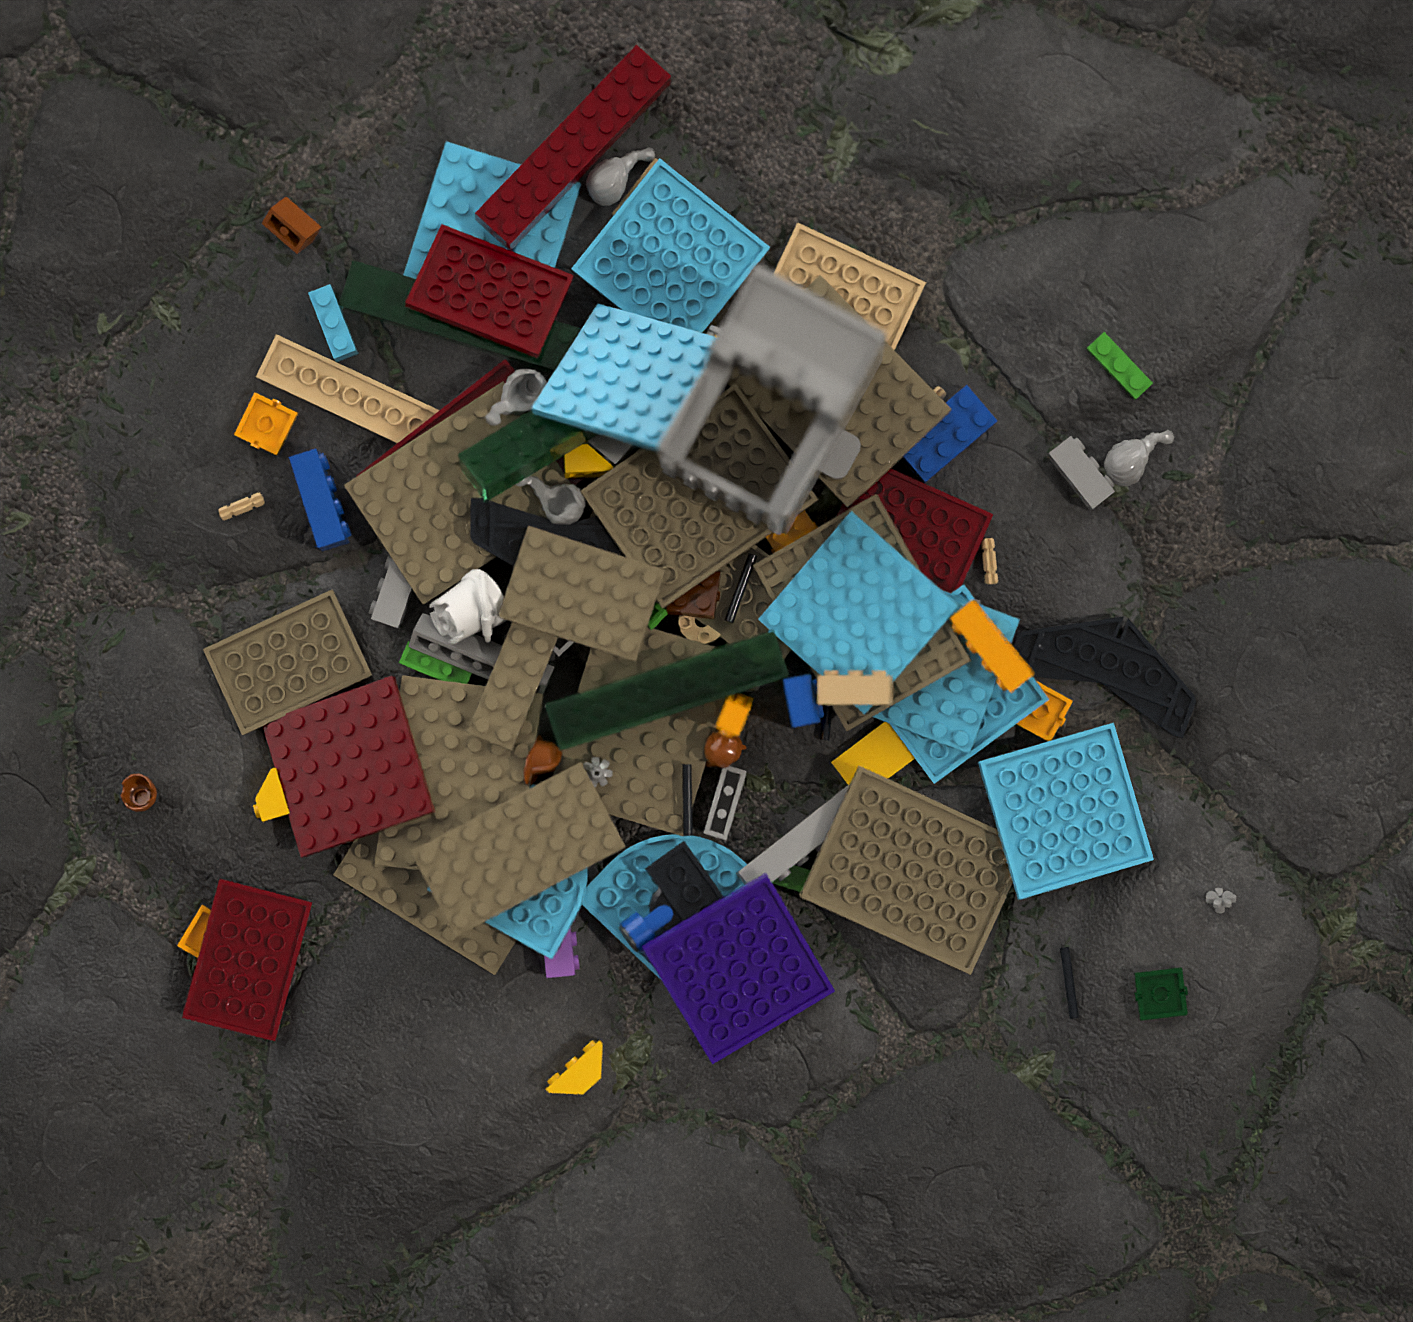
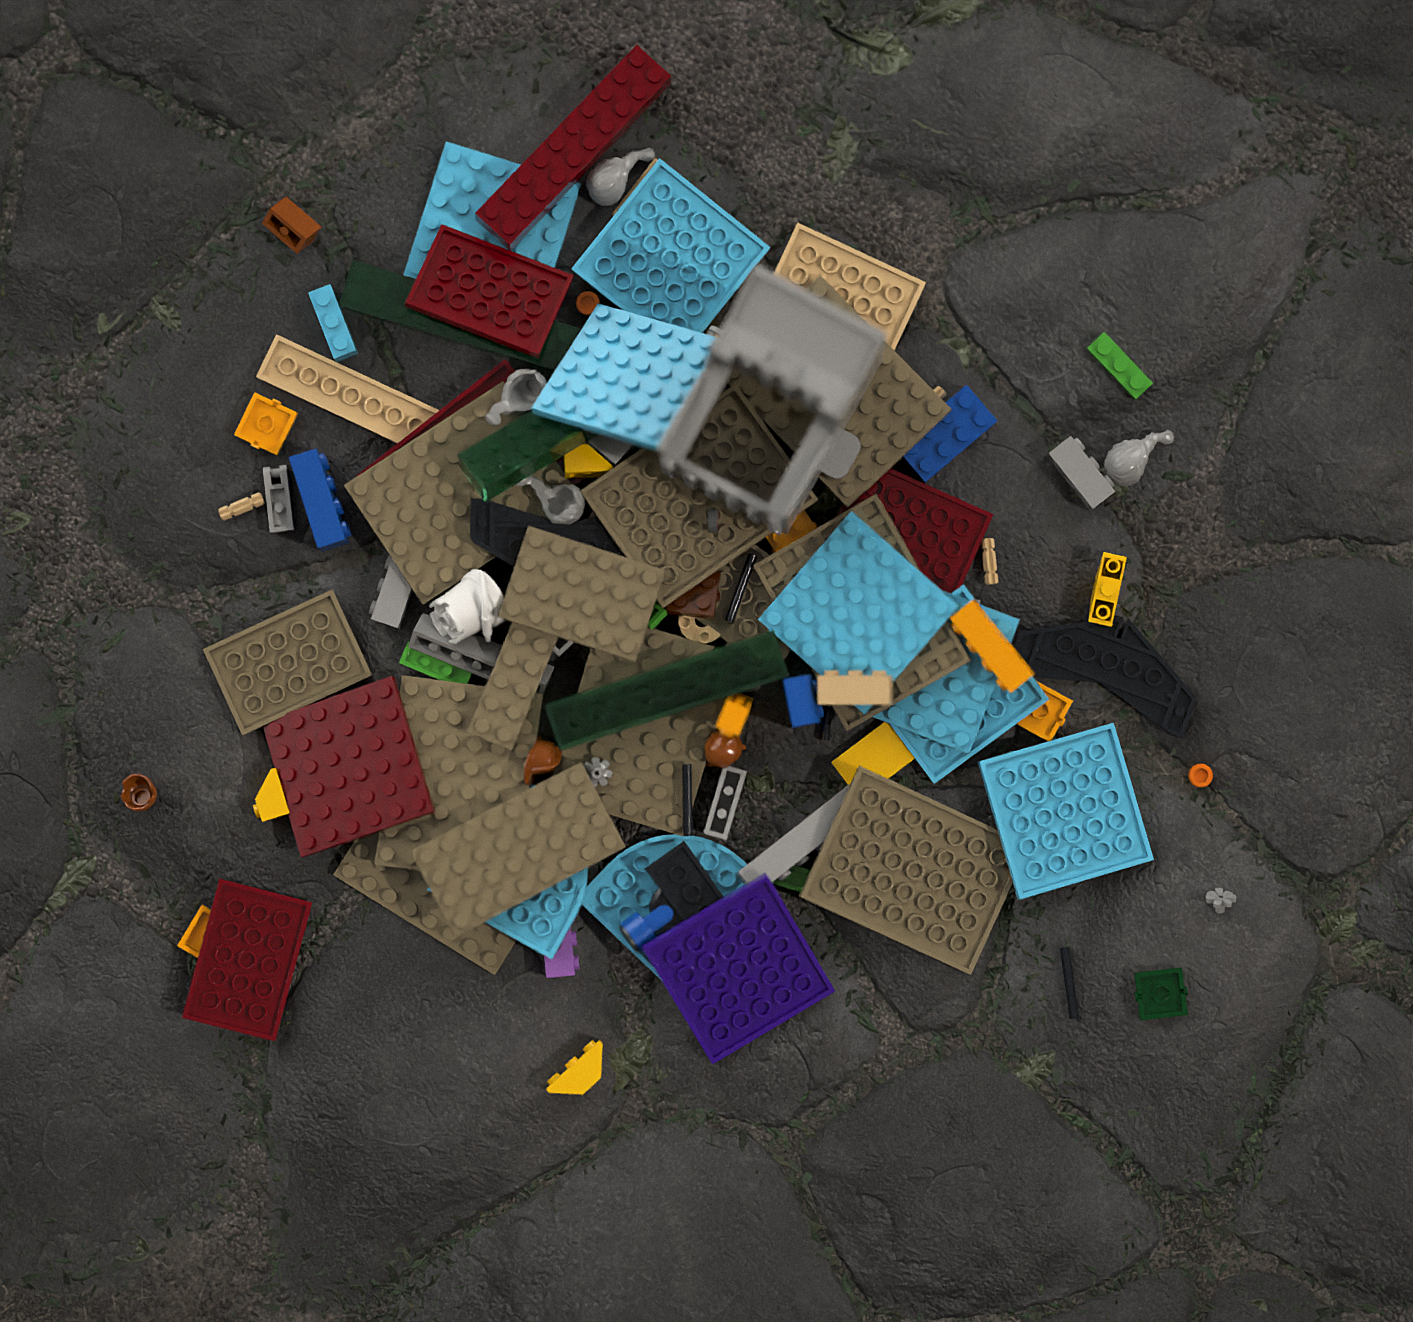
(278, 499): none -> light grey plate
(587, 302): none -> orange tile
(712, 521): none -> dark grey tile
(1106, 589): none -> yellow slope
(1200, 775): none -> orange tile

